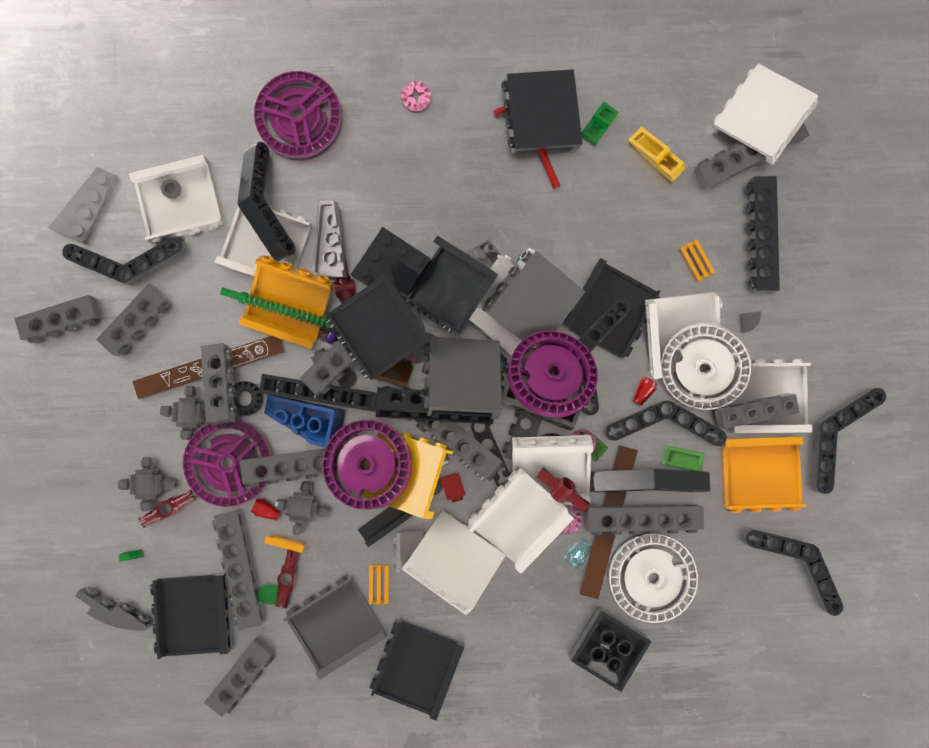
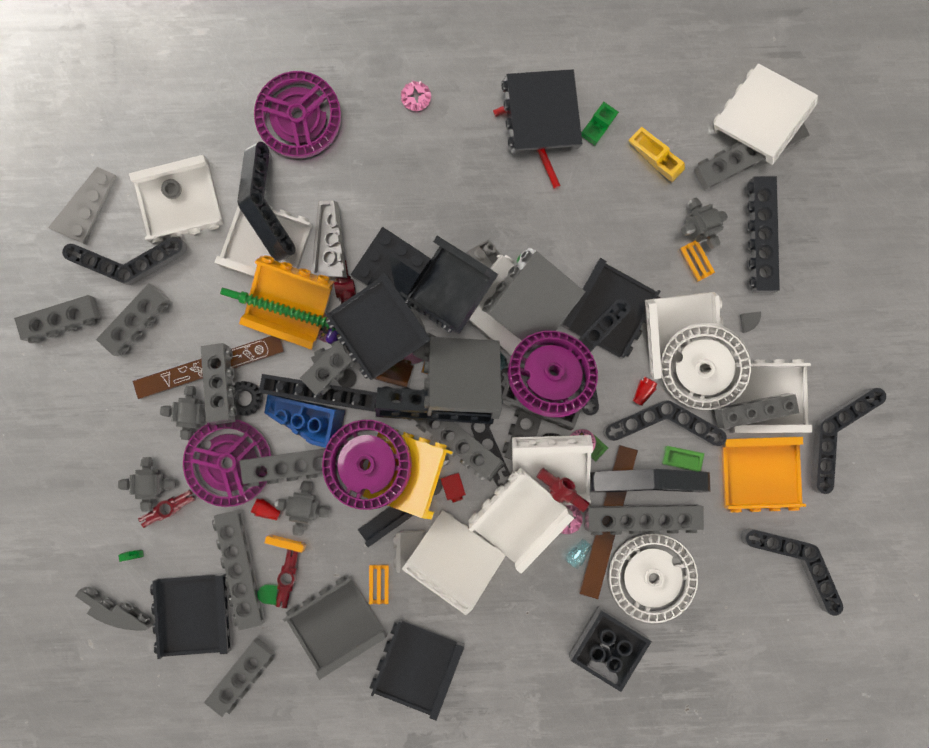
(704, 223): none -> dark grey piece

